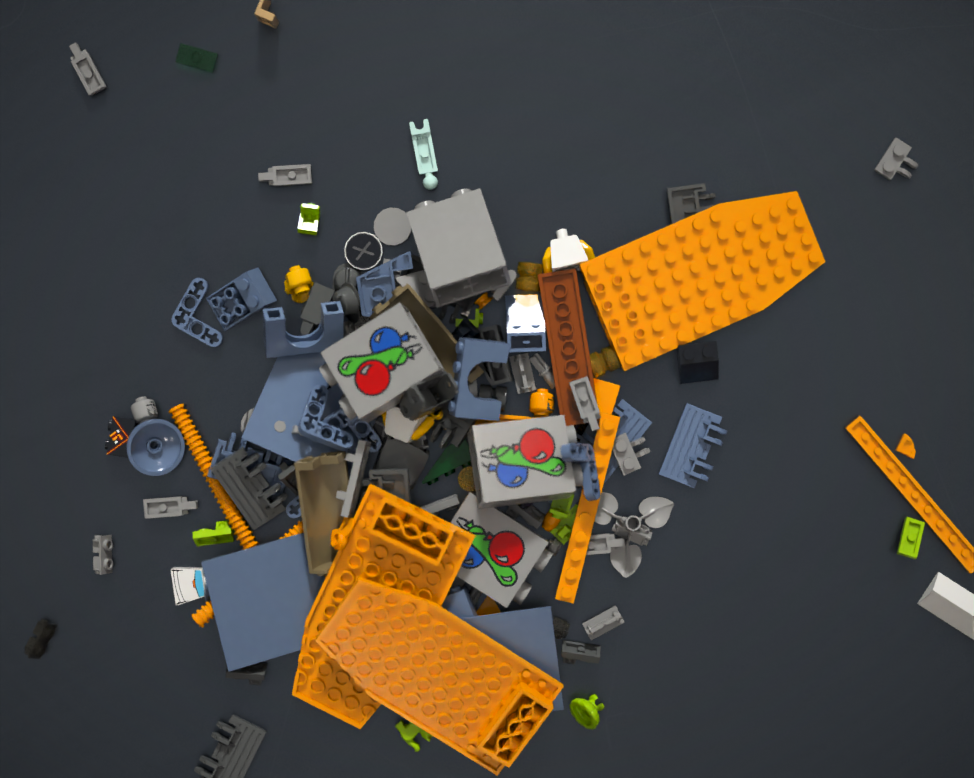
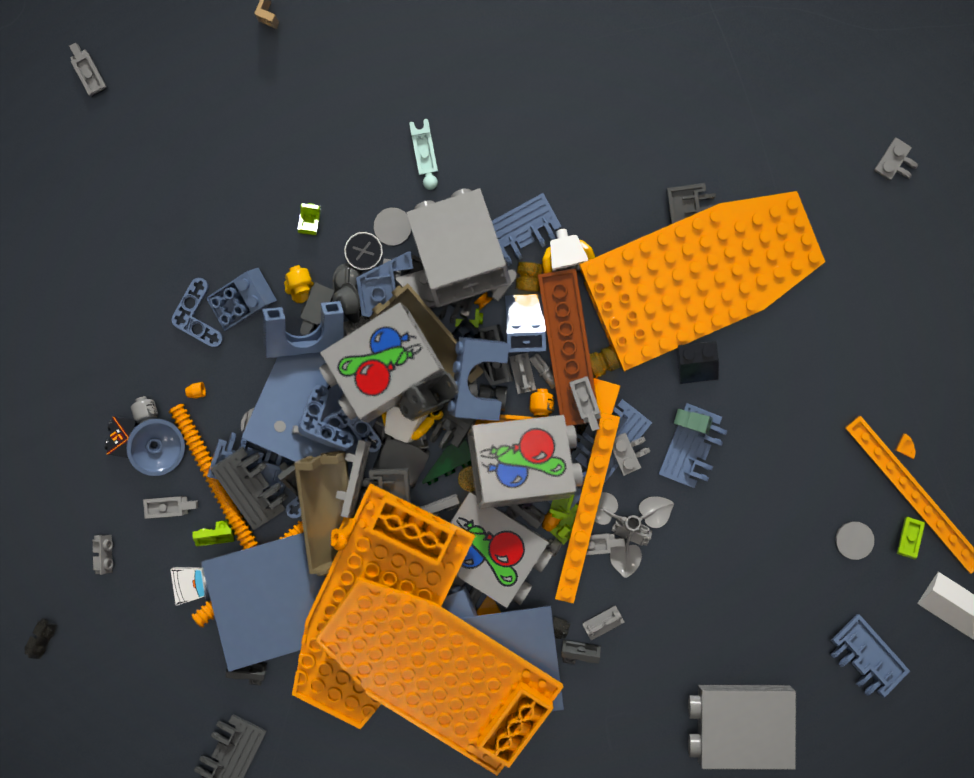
(196, 58): clear green plate -> none
(196, 390): none -> light orange hose
(287, 175): light grey hinge -> none
(409, 732): lime animal -> none
(521, 222): none -> sand blue hinge
(584, 455): sand blue beam -> none
(586, 711): lime hair -> none
(693, 421): none -> sand green leg
(744, 726): none -> light grey brick
(854, 540): none -> light grey tile
(872, 656): none -> sand blue hinge

